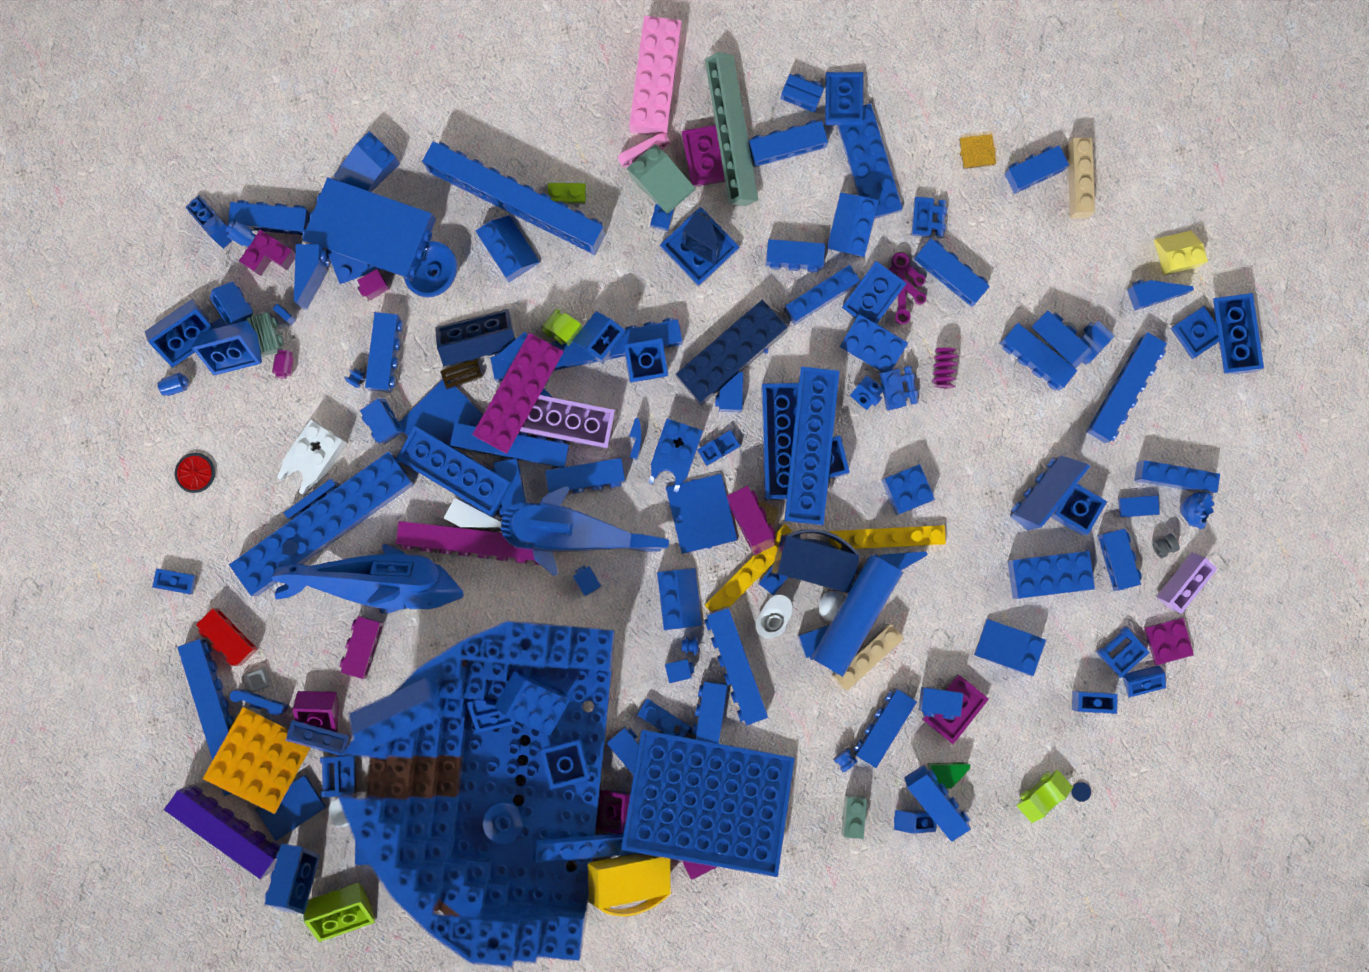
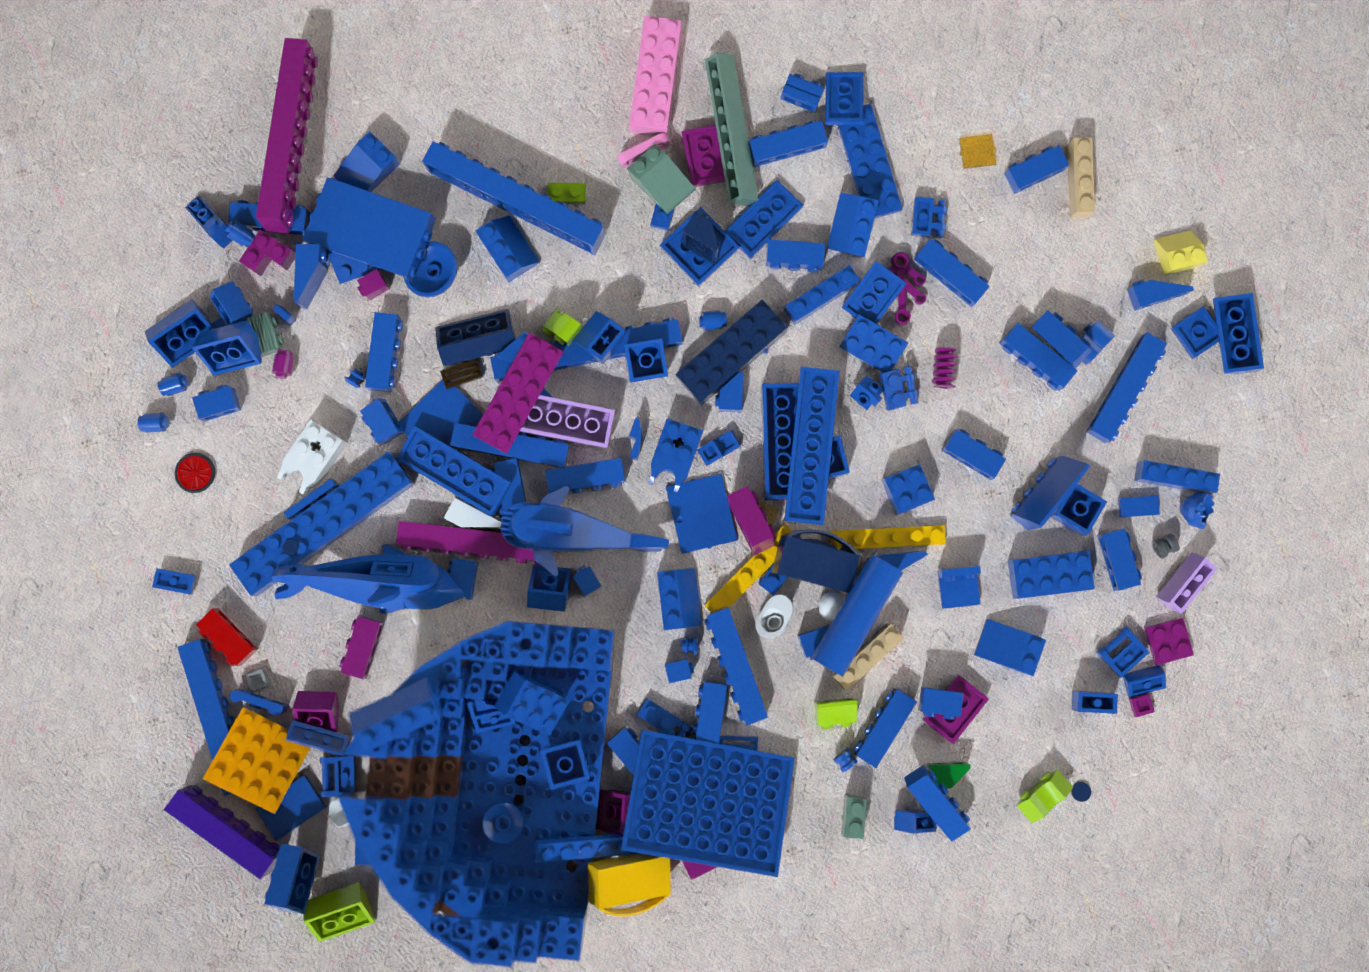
(153, 422): none -> blue brick
(216, 403): none -> blue brick
(287, 136): none -> magenta brick
(464, 574): none -> blue slope
(548, 591): none -> blue slope
(712, 320): none -> blue brick
(743, 738): none -> blue tile
(764, 219): none -> blue tile
(836, 712): none -> lime slope
(959, 587): none -> blue bracket
(974, 454): none -> blue brick
(1141, 705): none -> magenta tile

